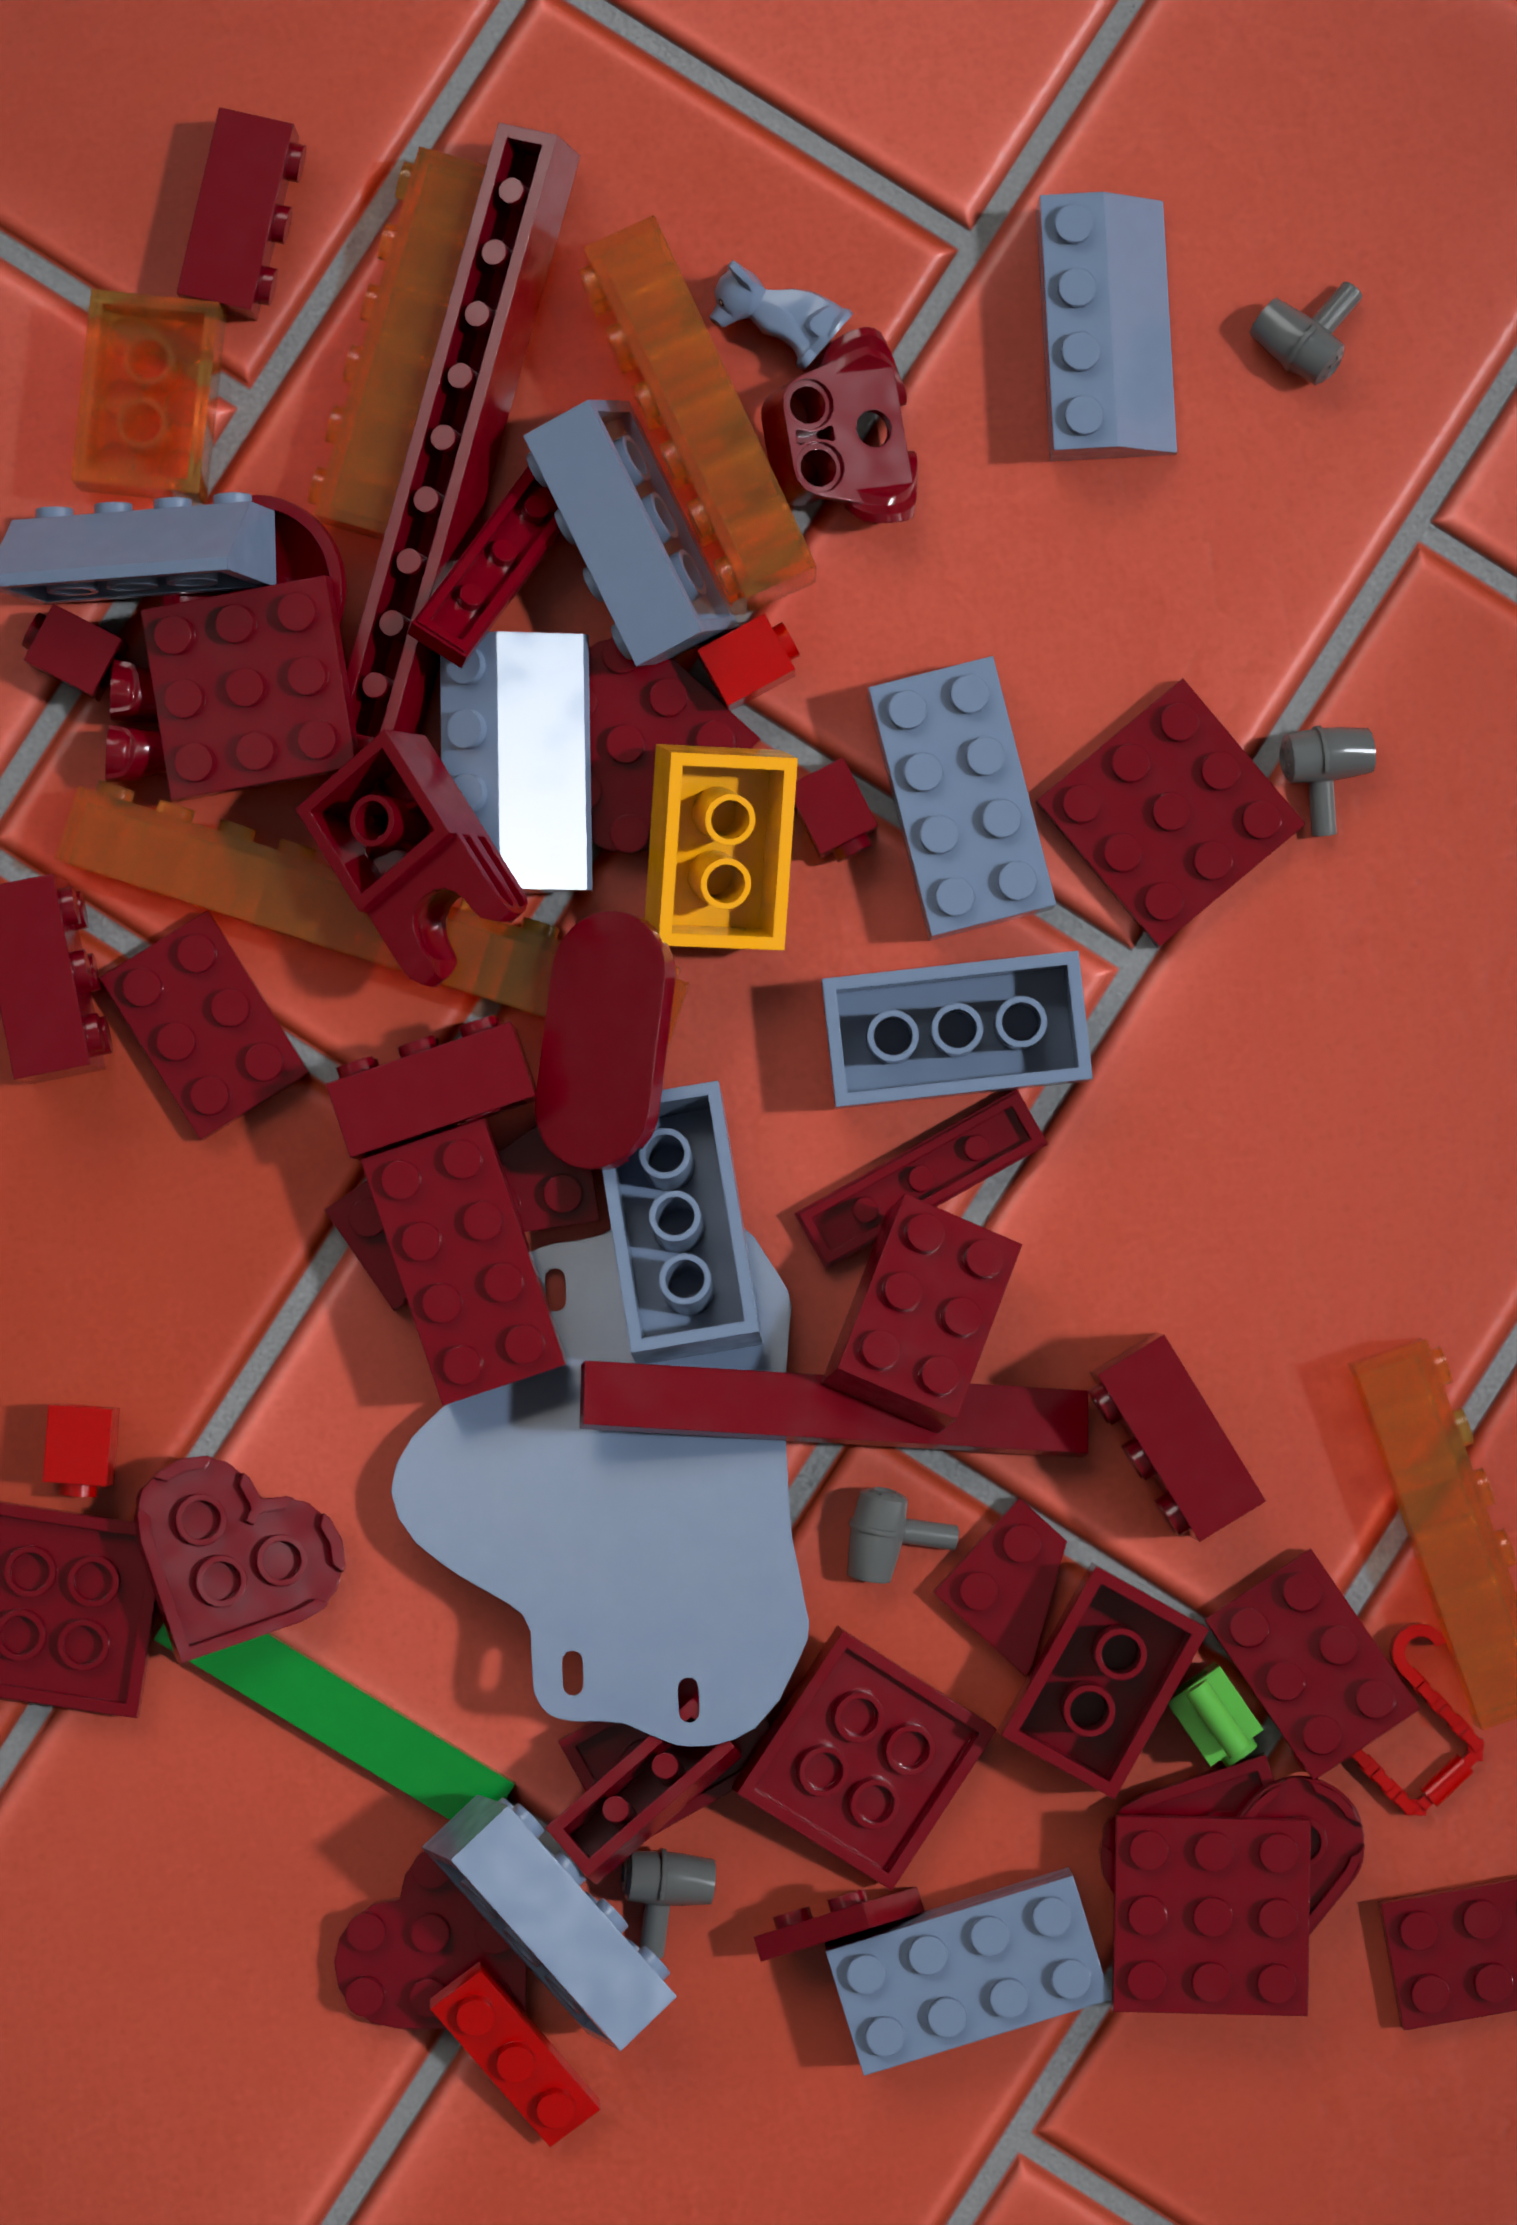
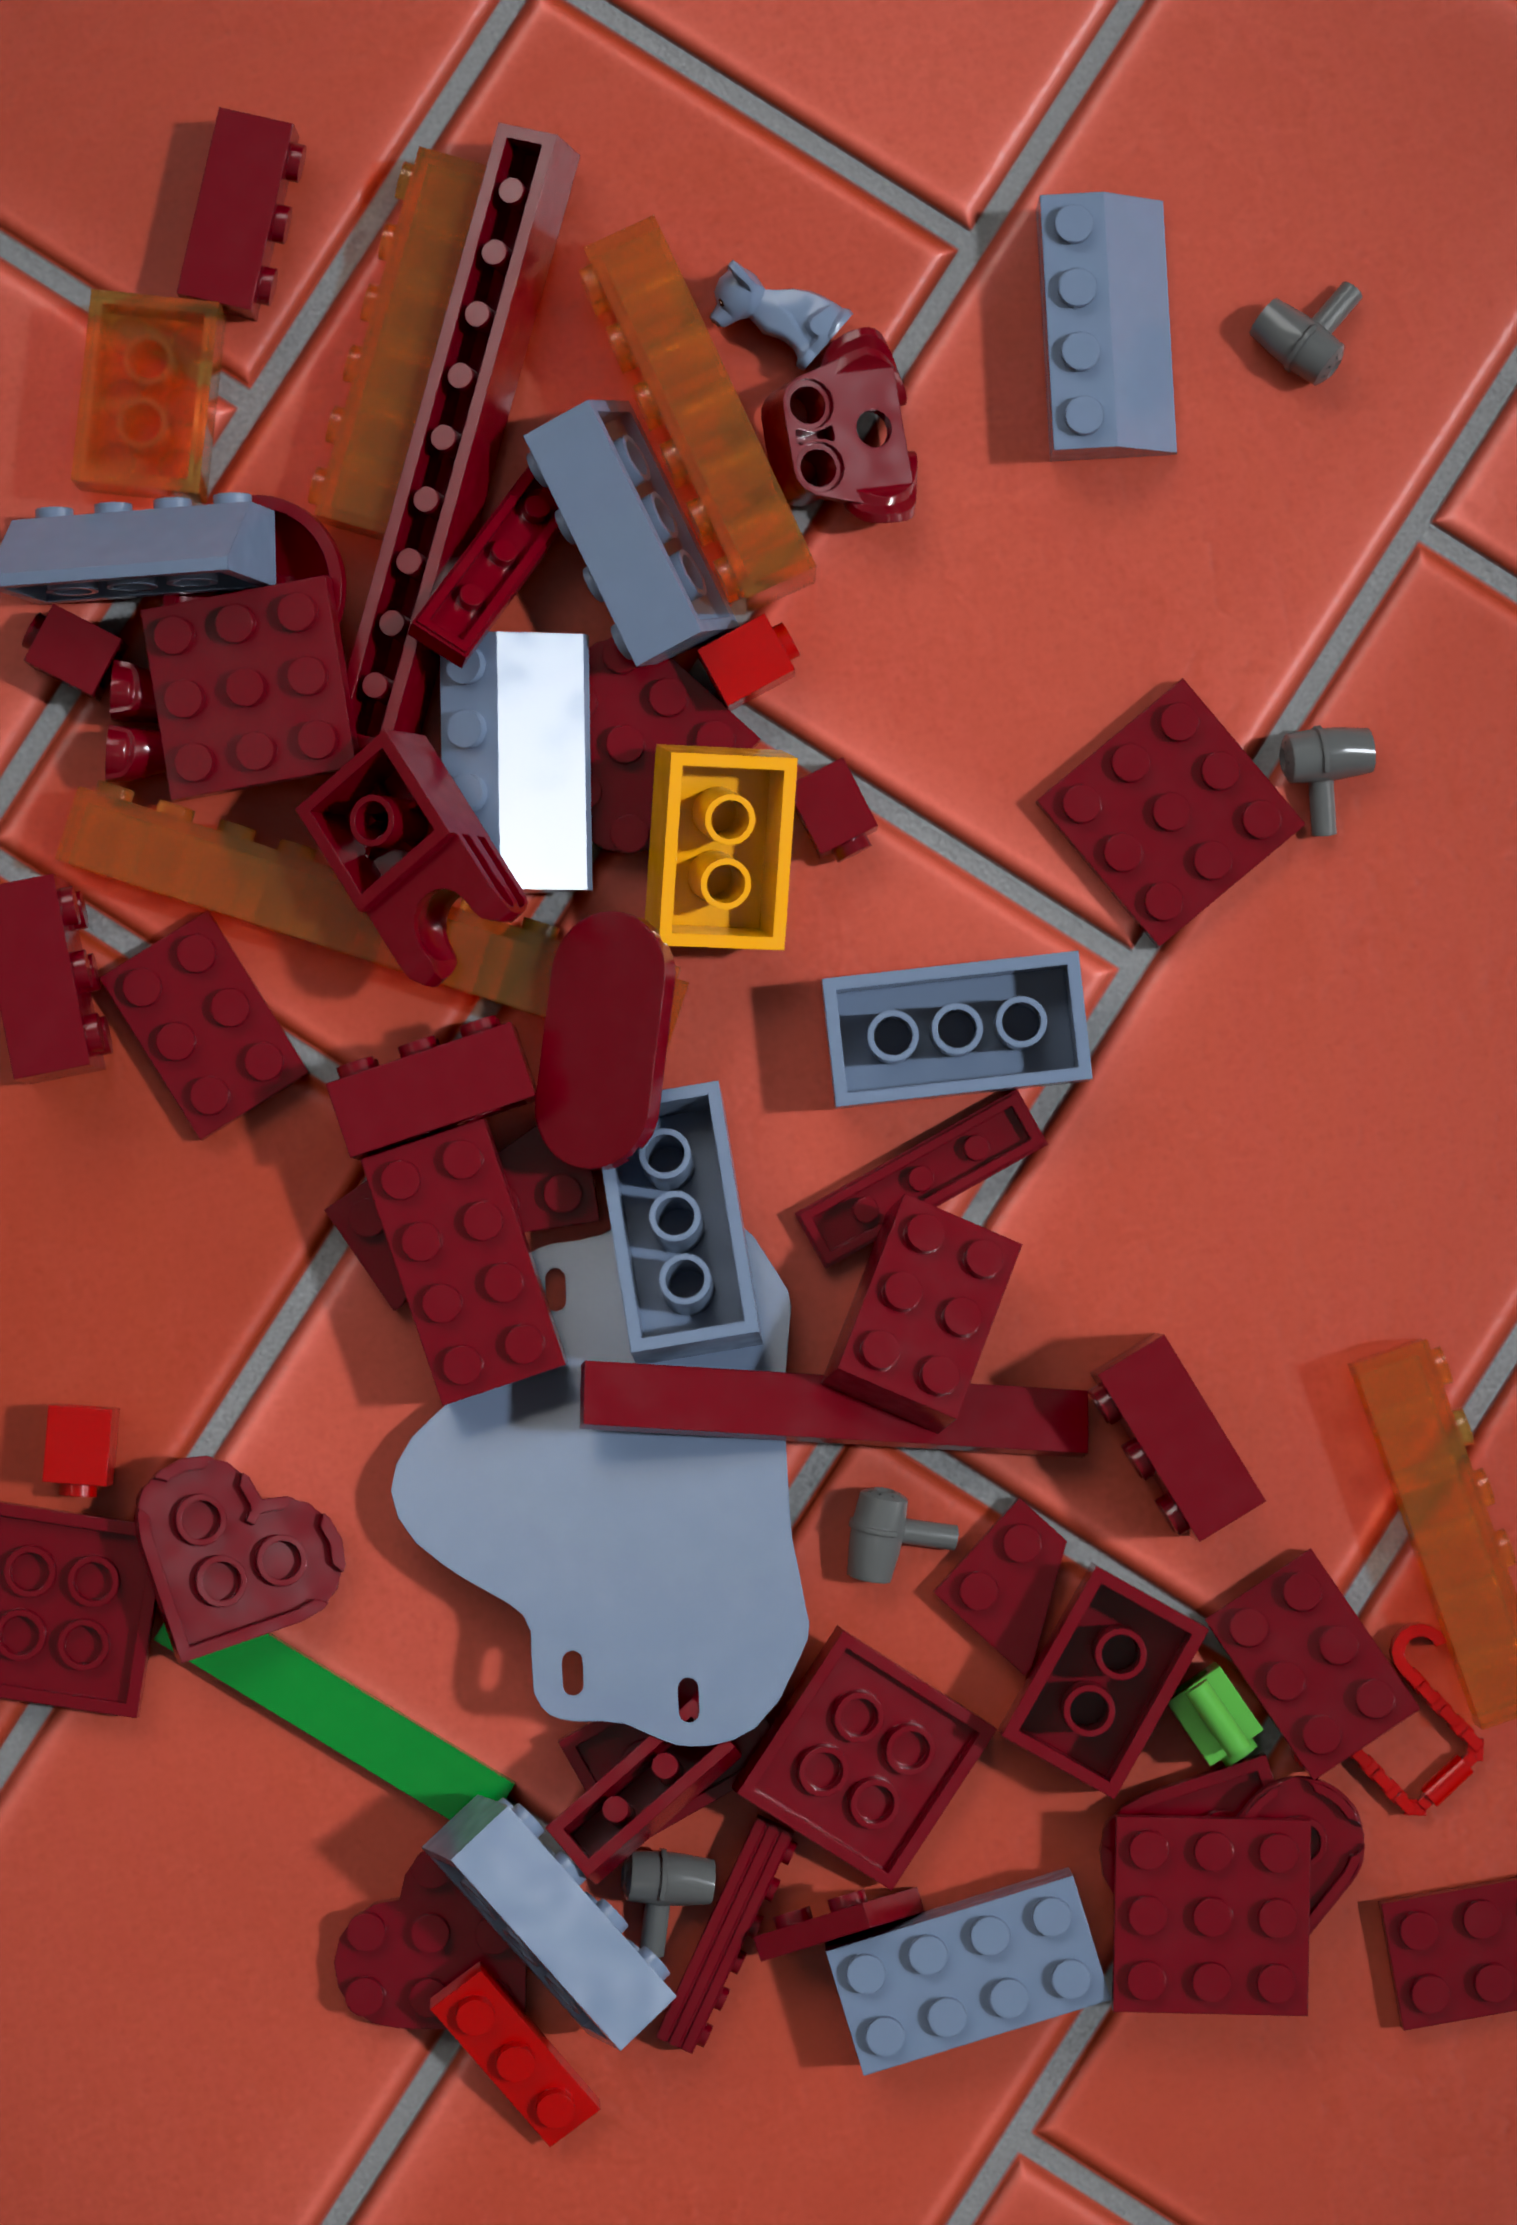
(725, 1933): none -> dark red piece
(961, 798): sand blue brick -> none

